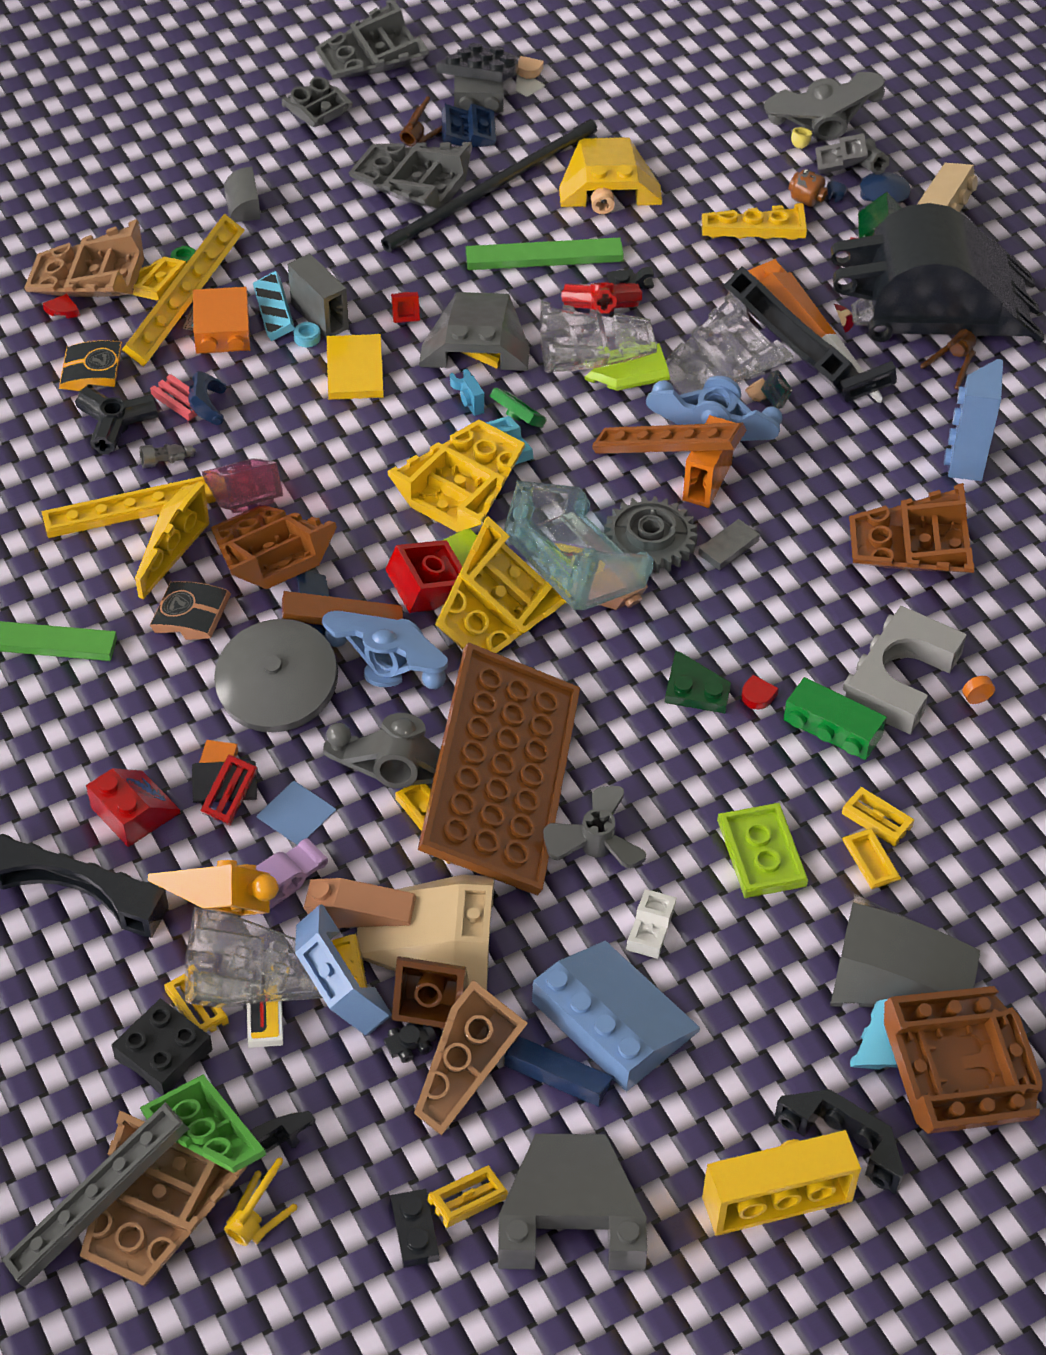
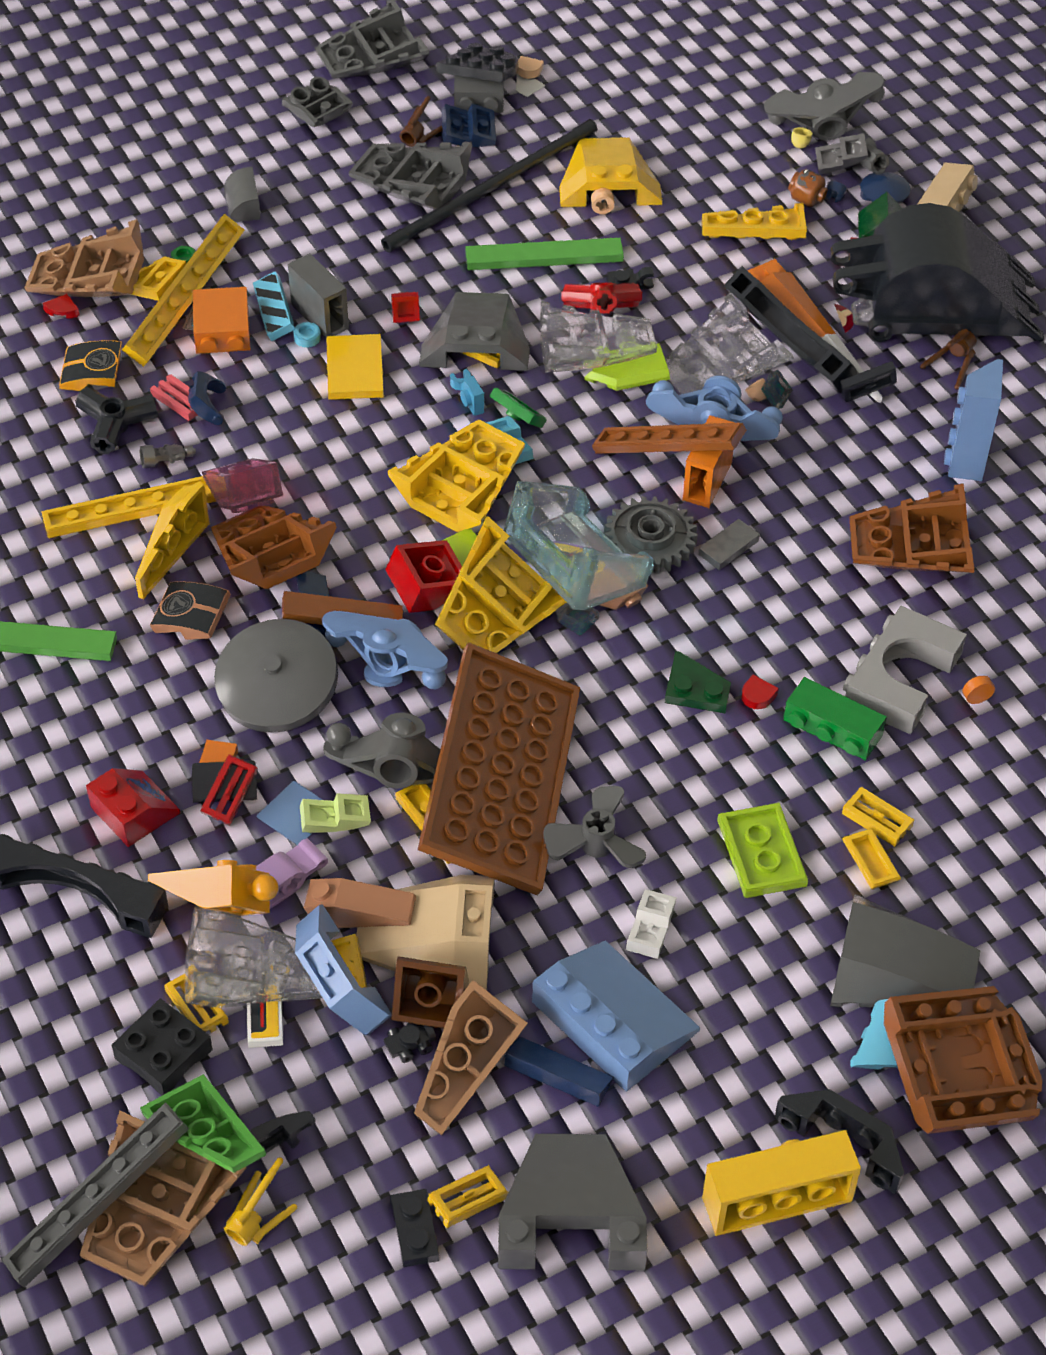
(342, 814): none -> yellowish green slope
(577, 620): none -> clear smoke tile

